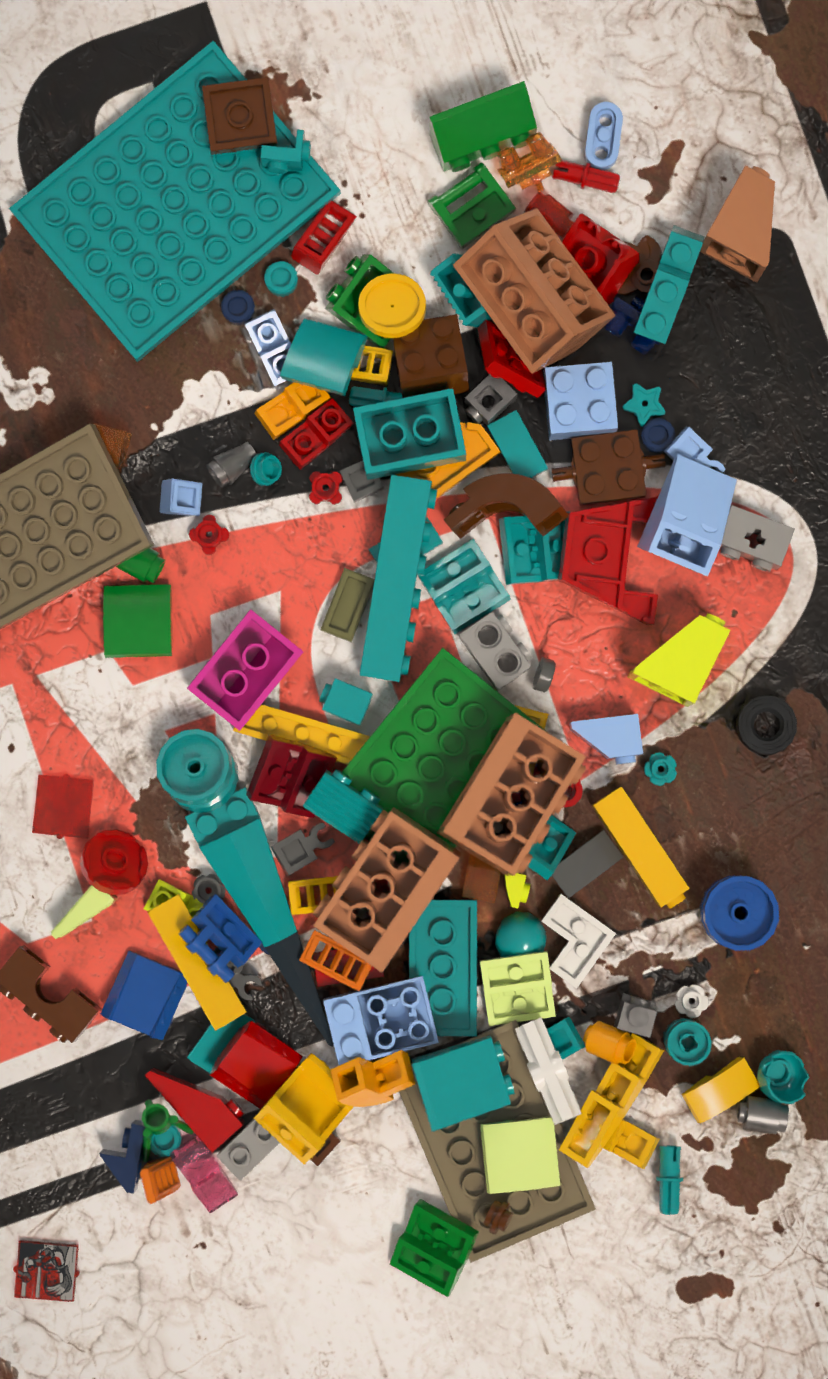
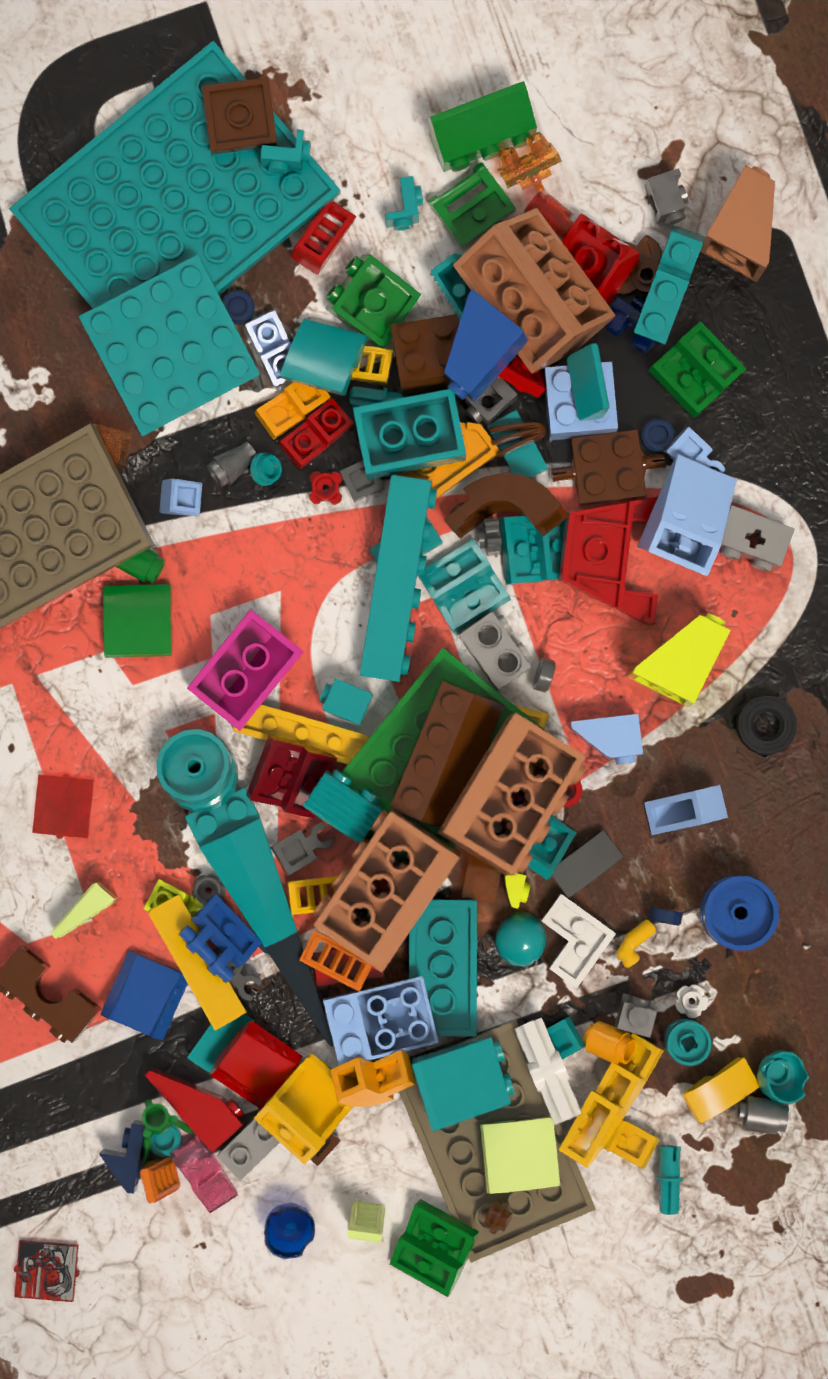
(113, 862): red tile -> none
(169, 345): none -> teal plate
(209, 525): red plate -> none
(281, 278): teal tile -> none
(288, 1230): none -> clear blue hair
(348, 605): olive tile -> none
(366, 1221): none -> yellowish green slope
(392, 305): yellow piece -> none
(411, 199): none -> teal bracket
(445, 752): none -> reddish brown slope
(481, 348): none -> blue slope
(490, 536): none -> dark grey plate
(517, 988): yellowish green slope -> none
(528, 432): none -> reddish brown piece
(587, 176): red axle -> none
(588, 383): none -> teal slope
(603, 137): light blue plate -> none
(632, 941): none -> yellow arm
(635, 404): teal plate -> none
(641, 848): yellow brick -> none
(656, 777): teal plate -> none
(665, 916): none -> dark blue tile
(667, 197): none -> flat silver brick
(686, 810): none -> light blue slope
(697, 369): none -> green slope

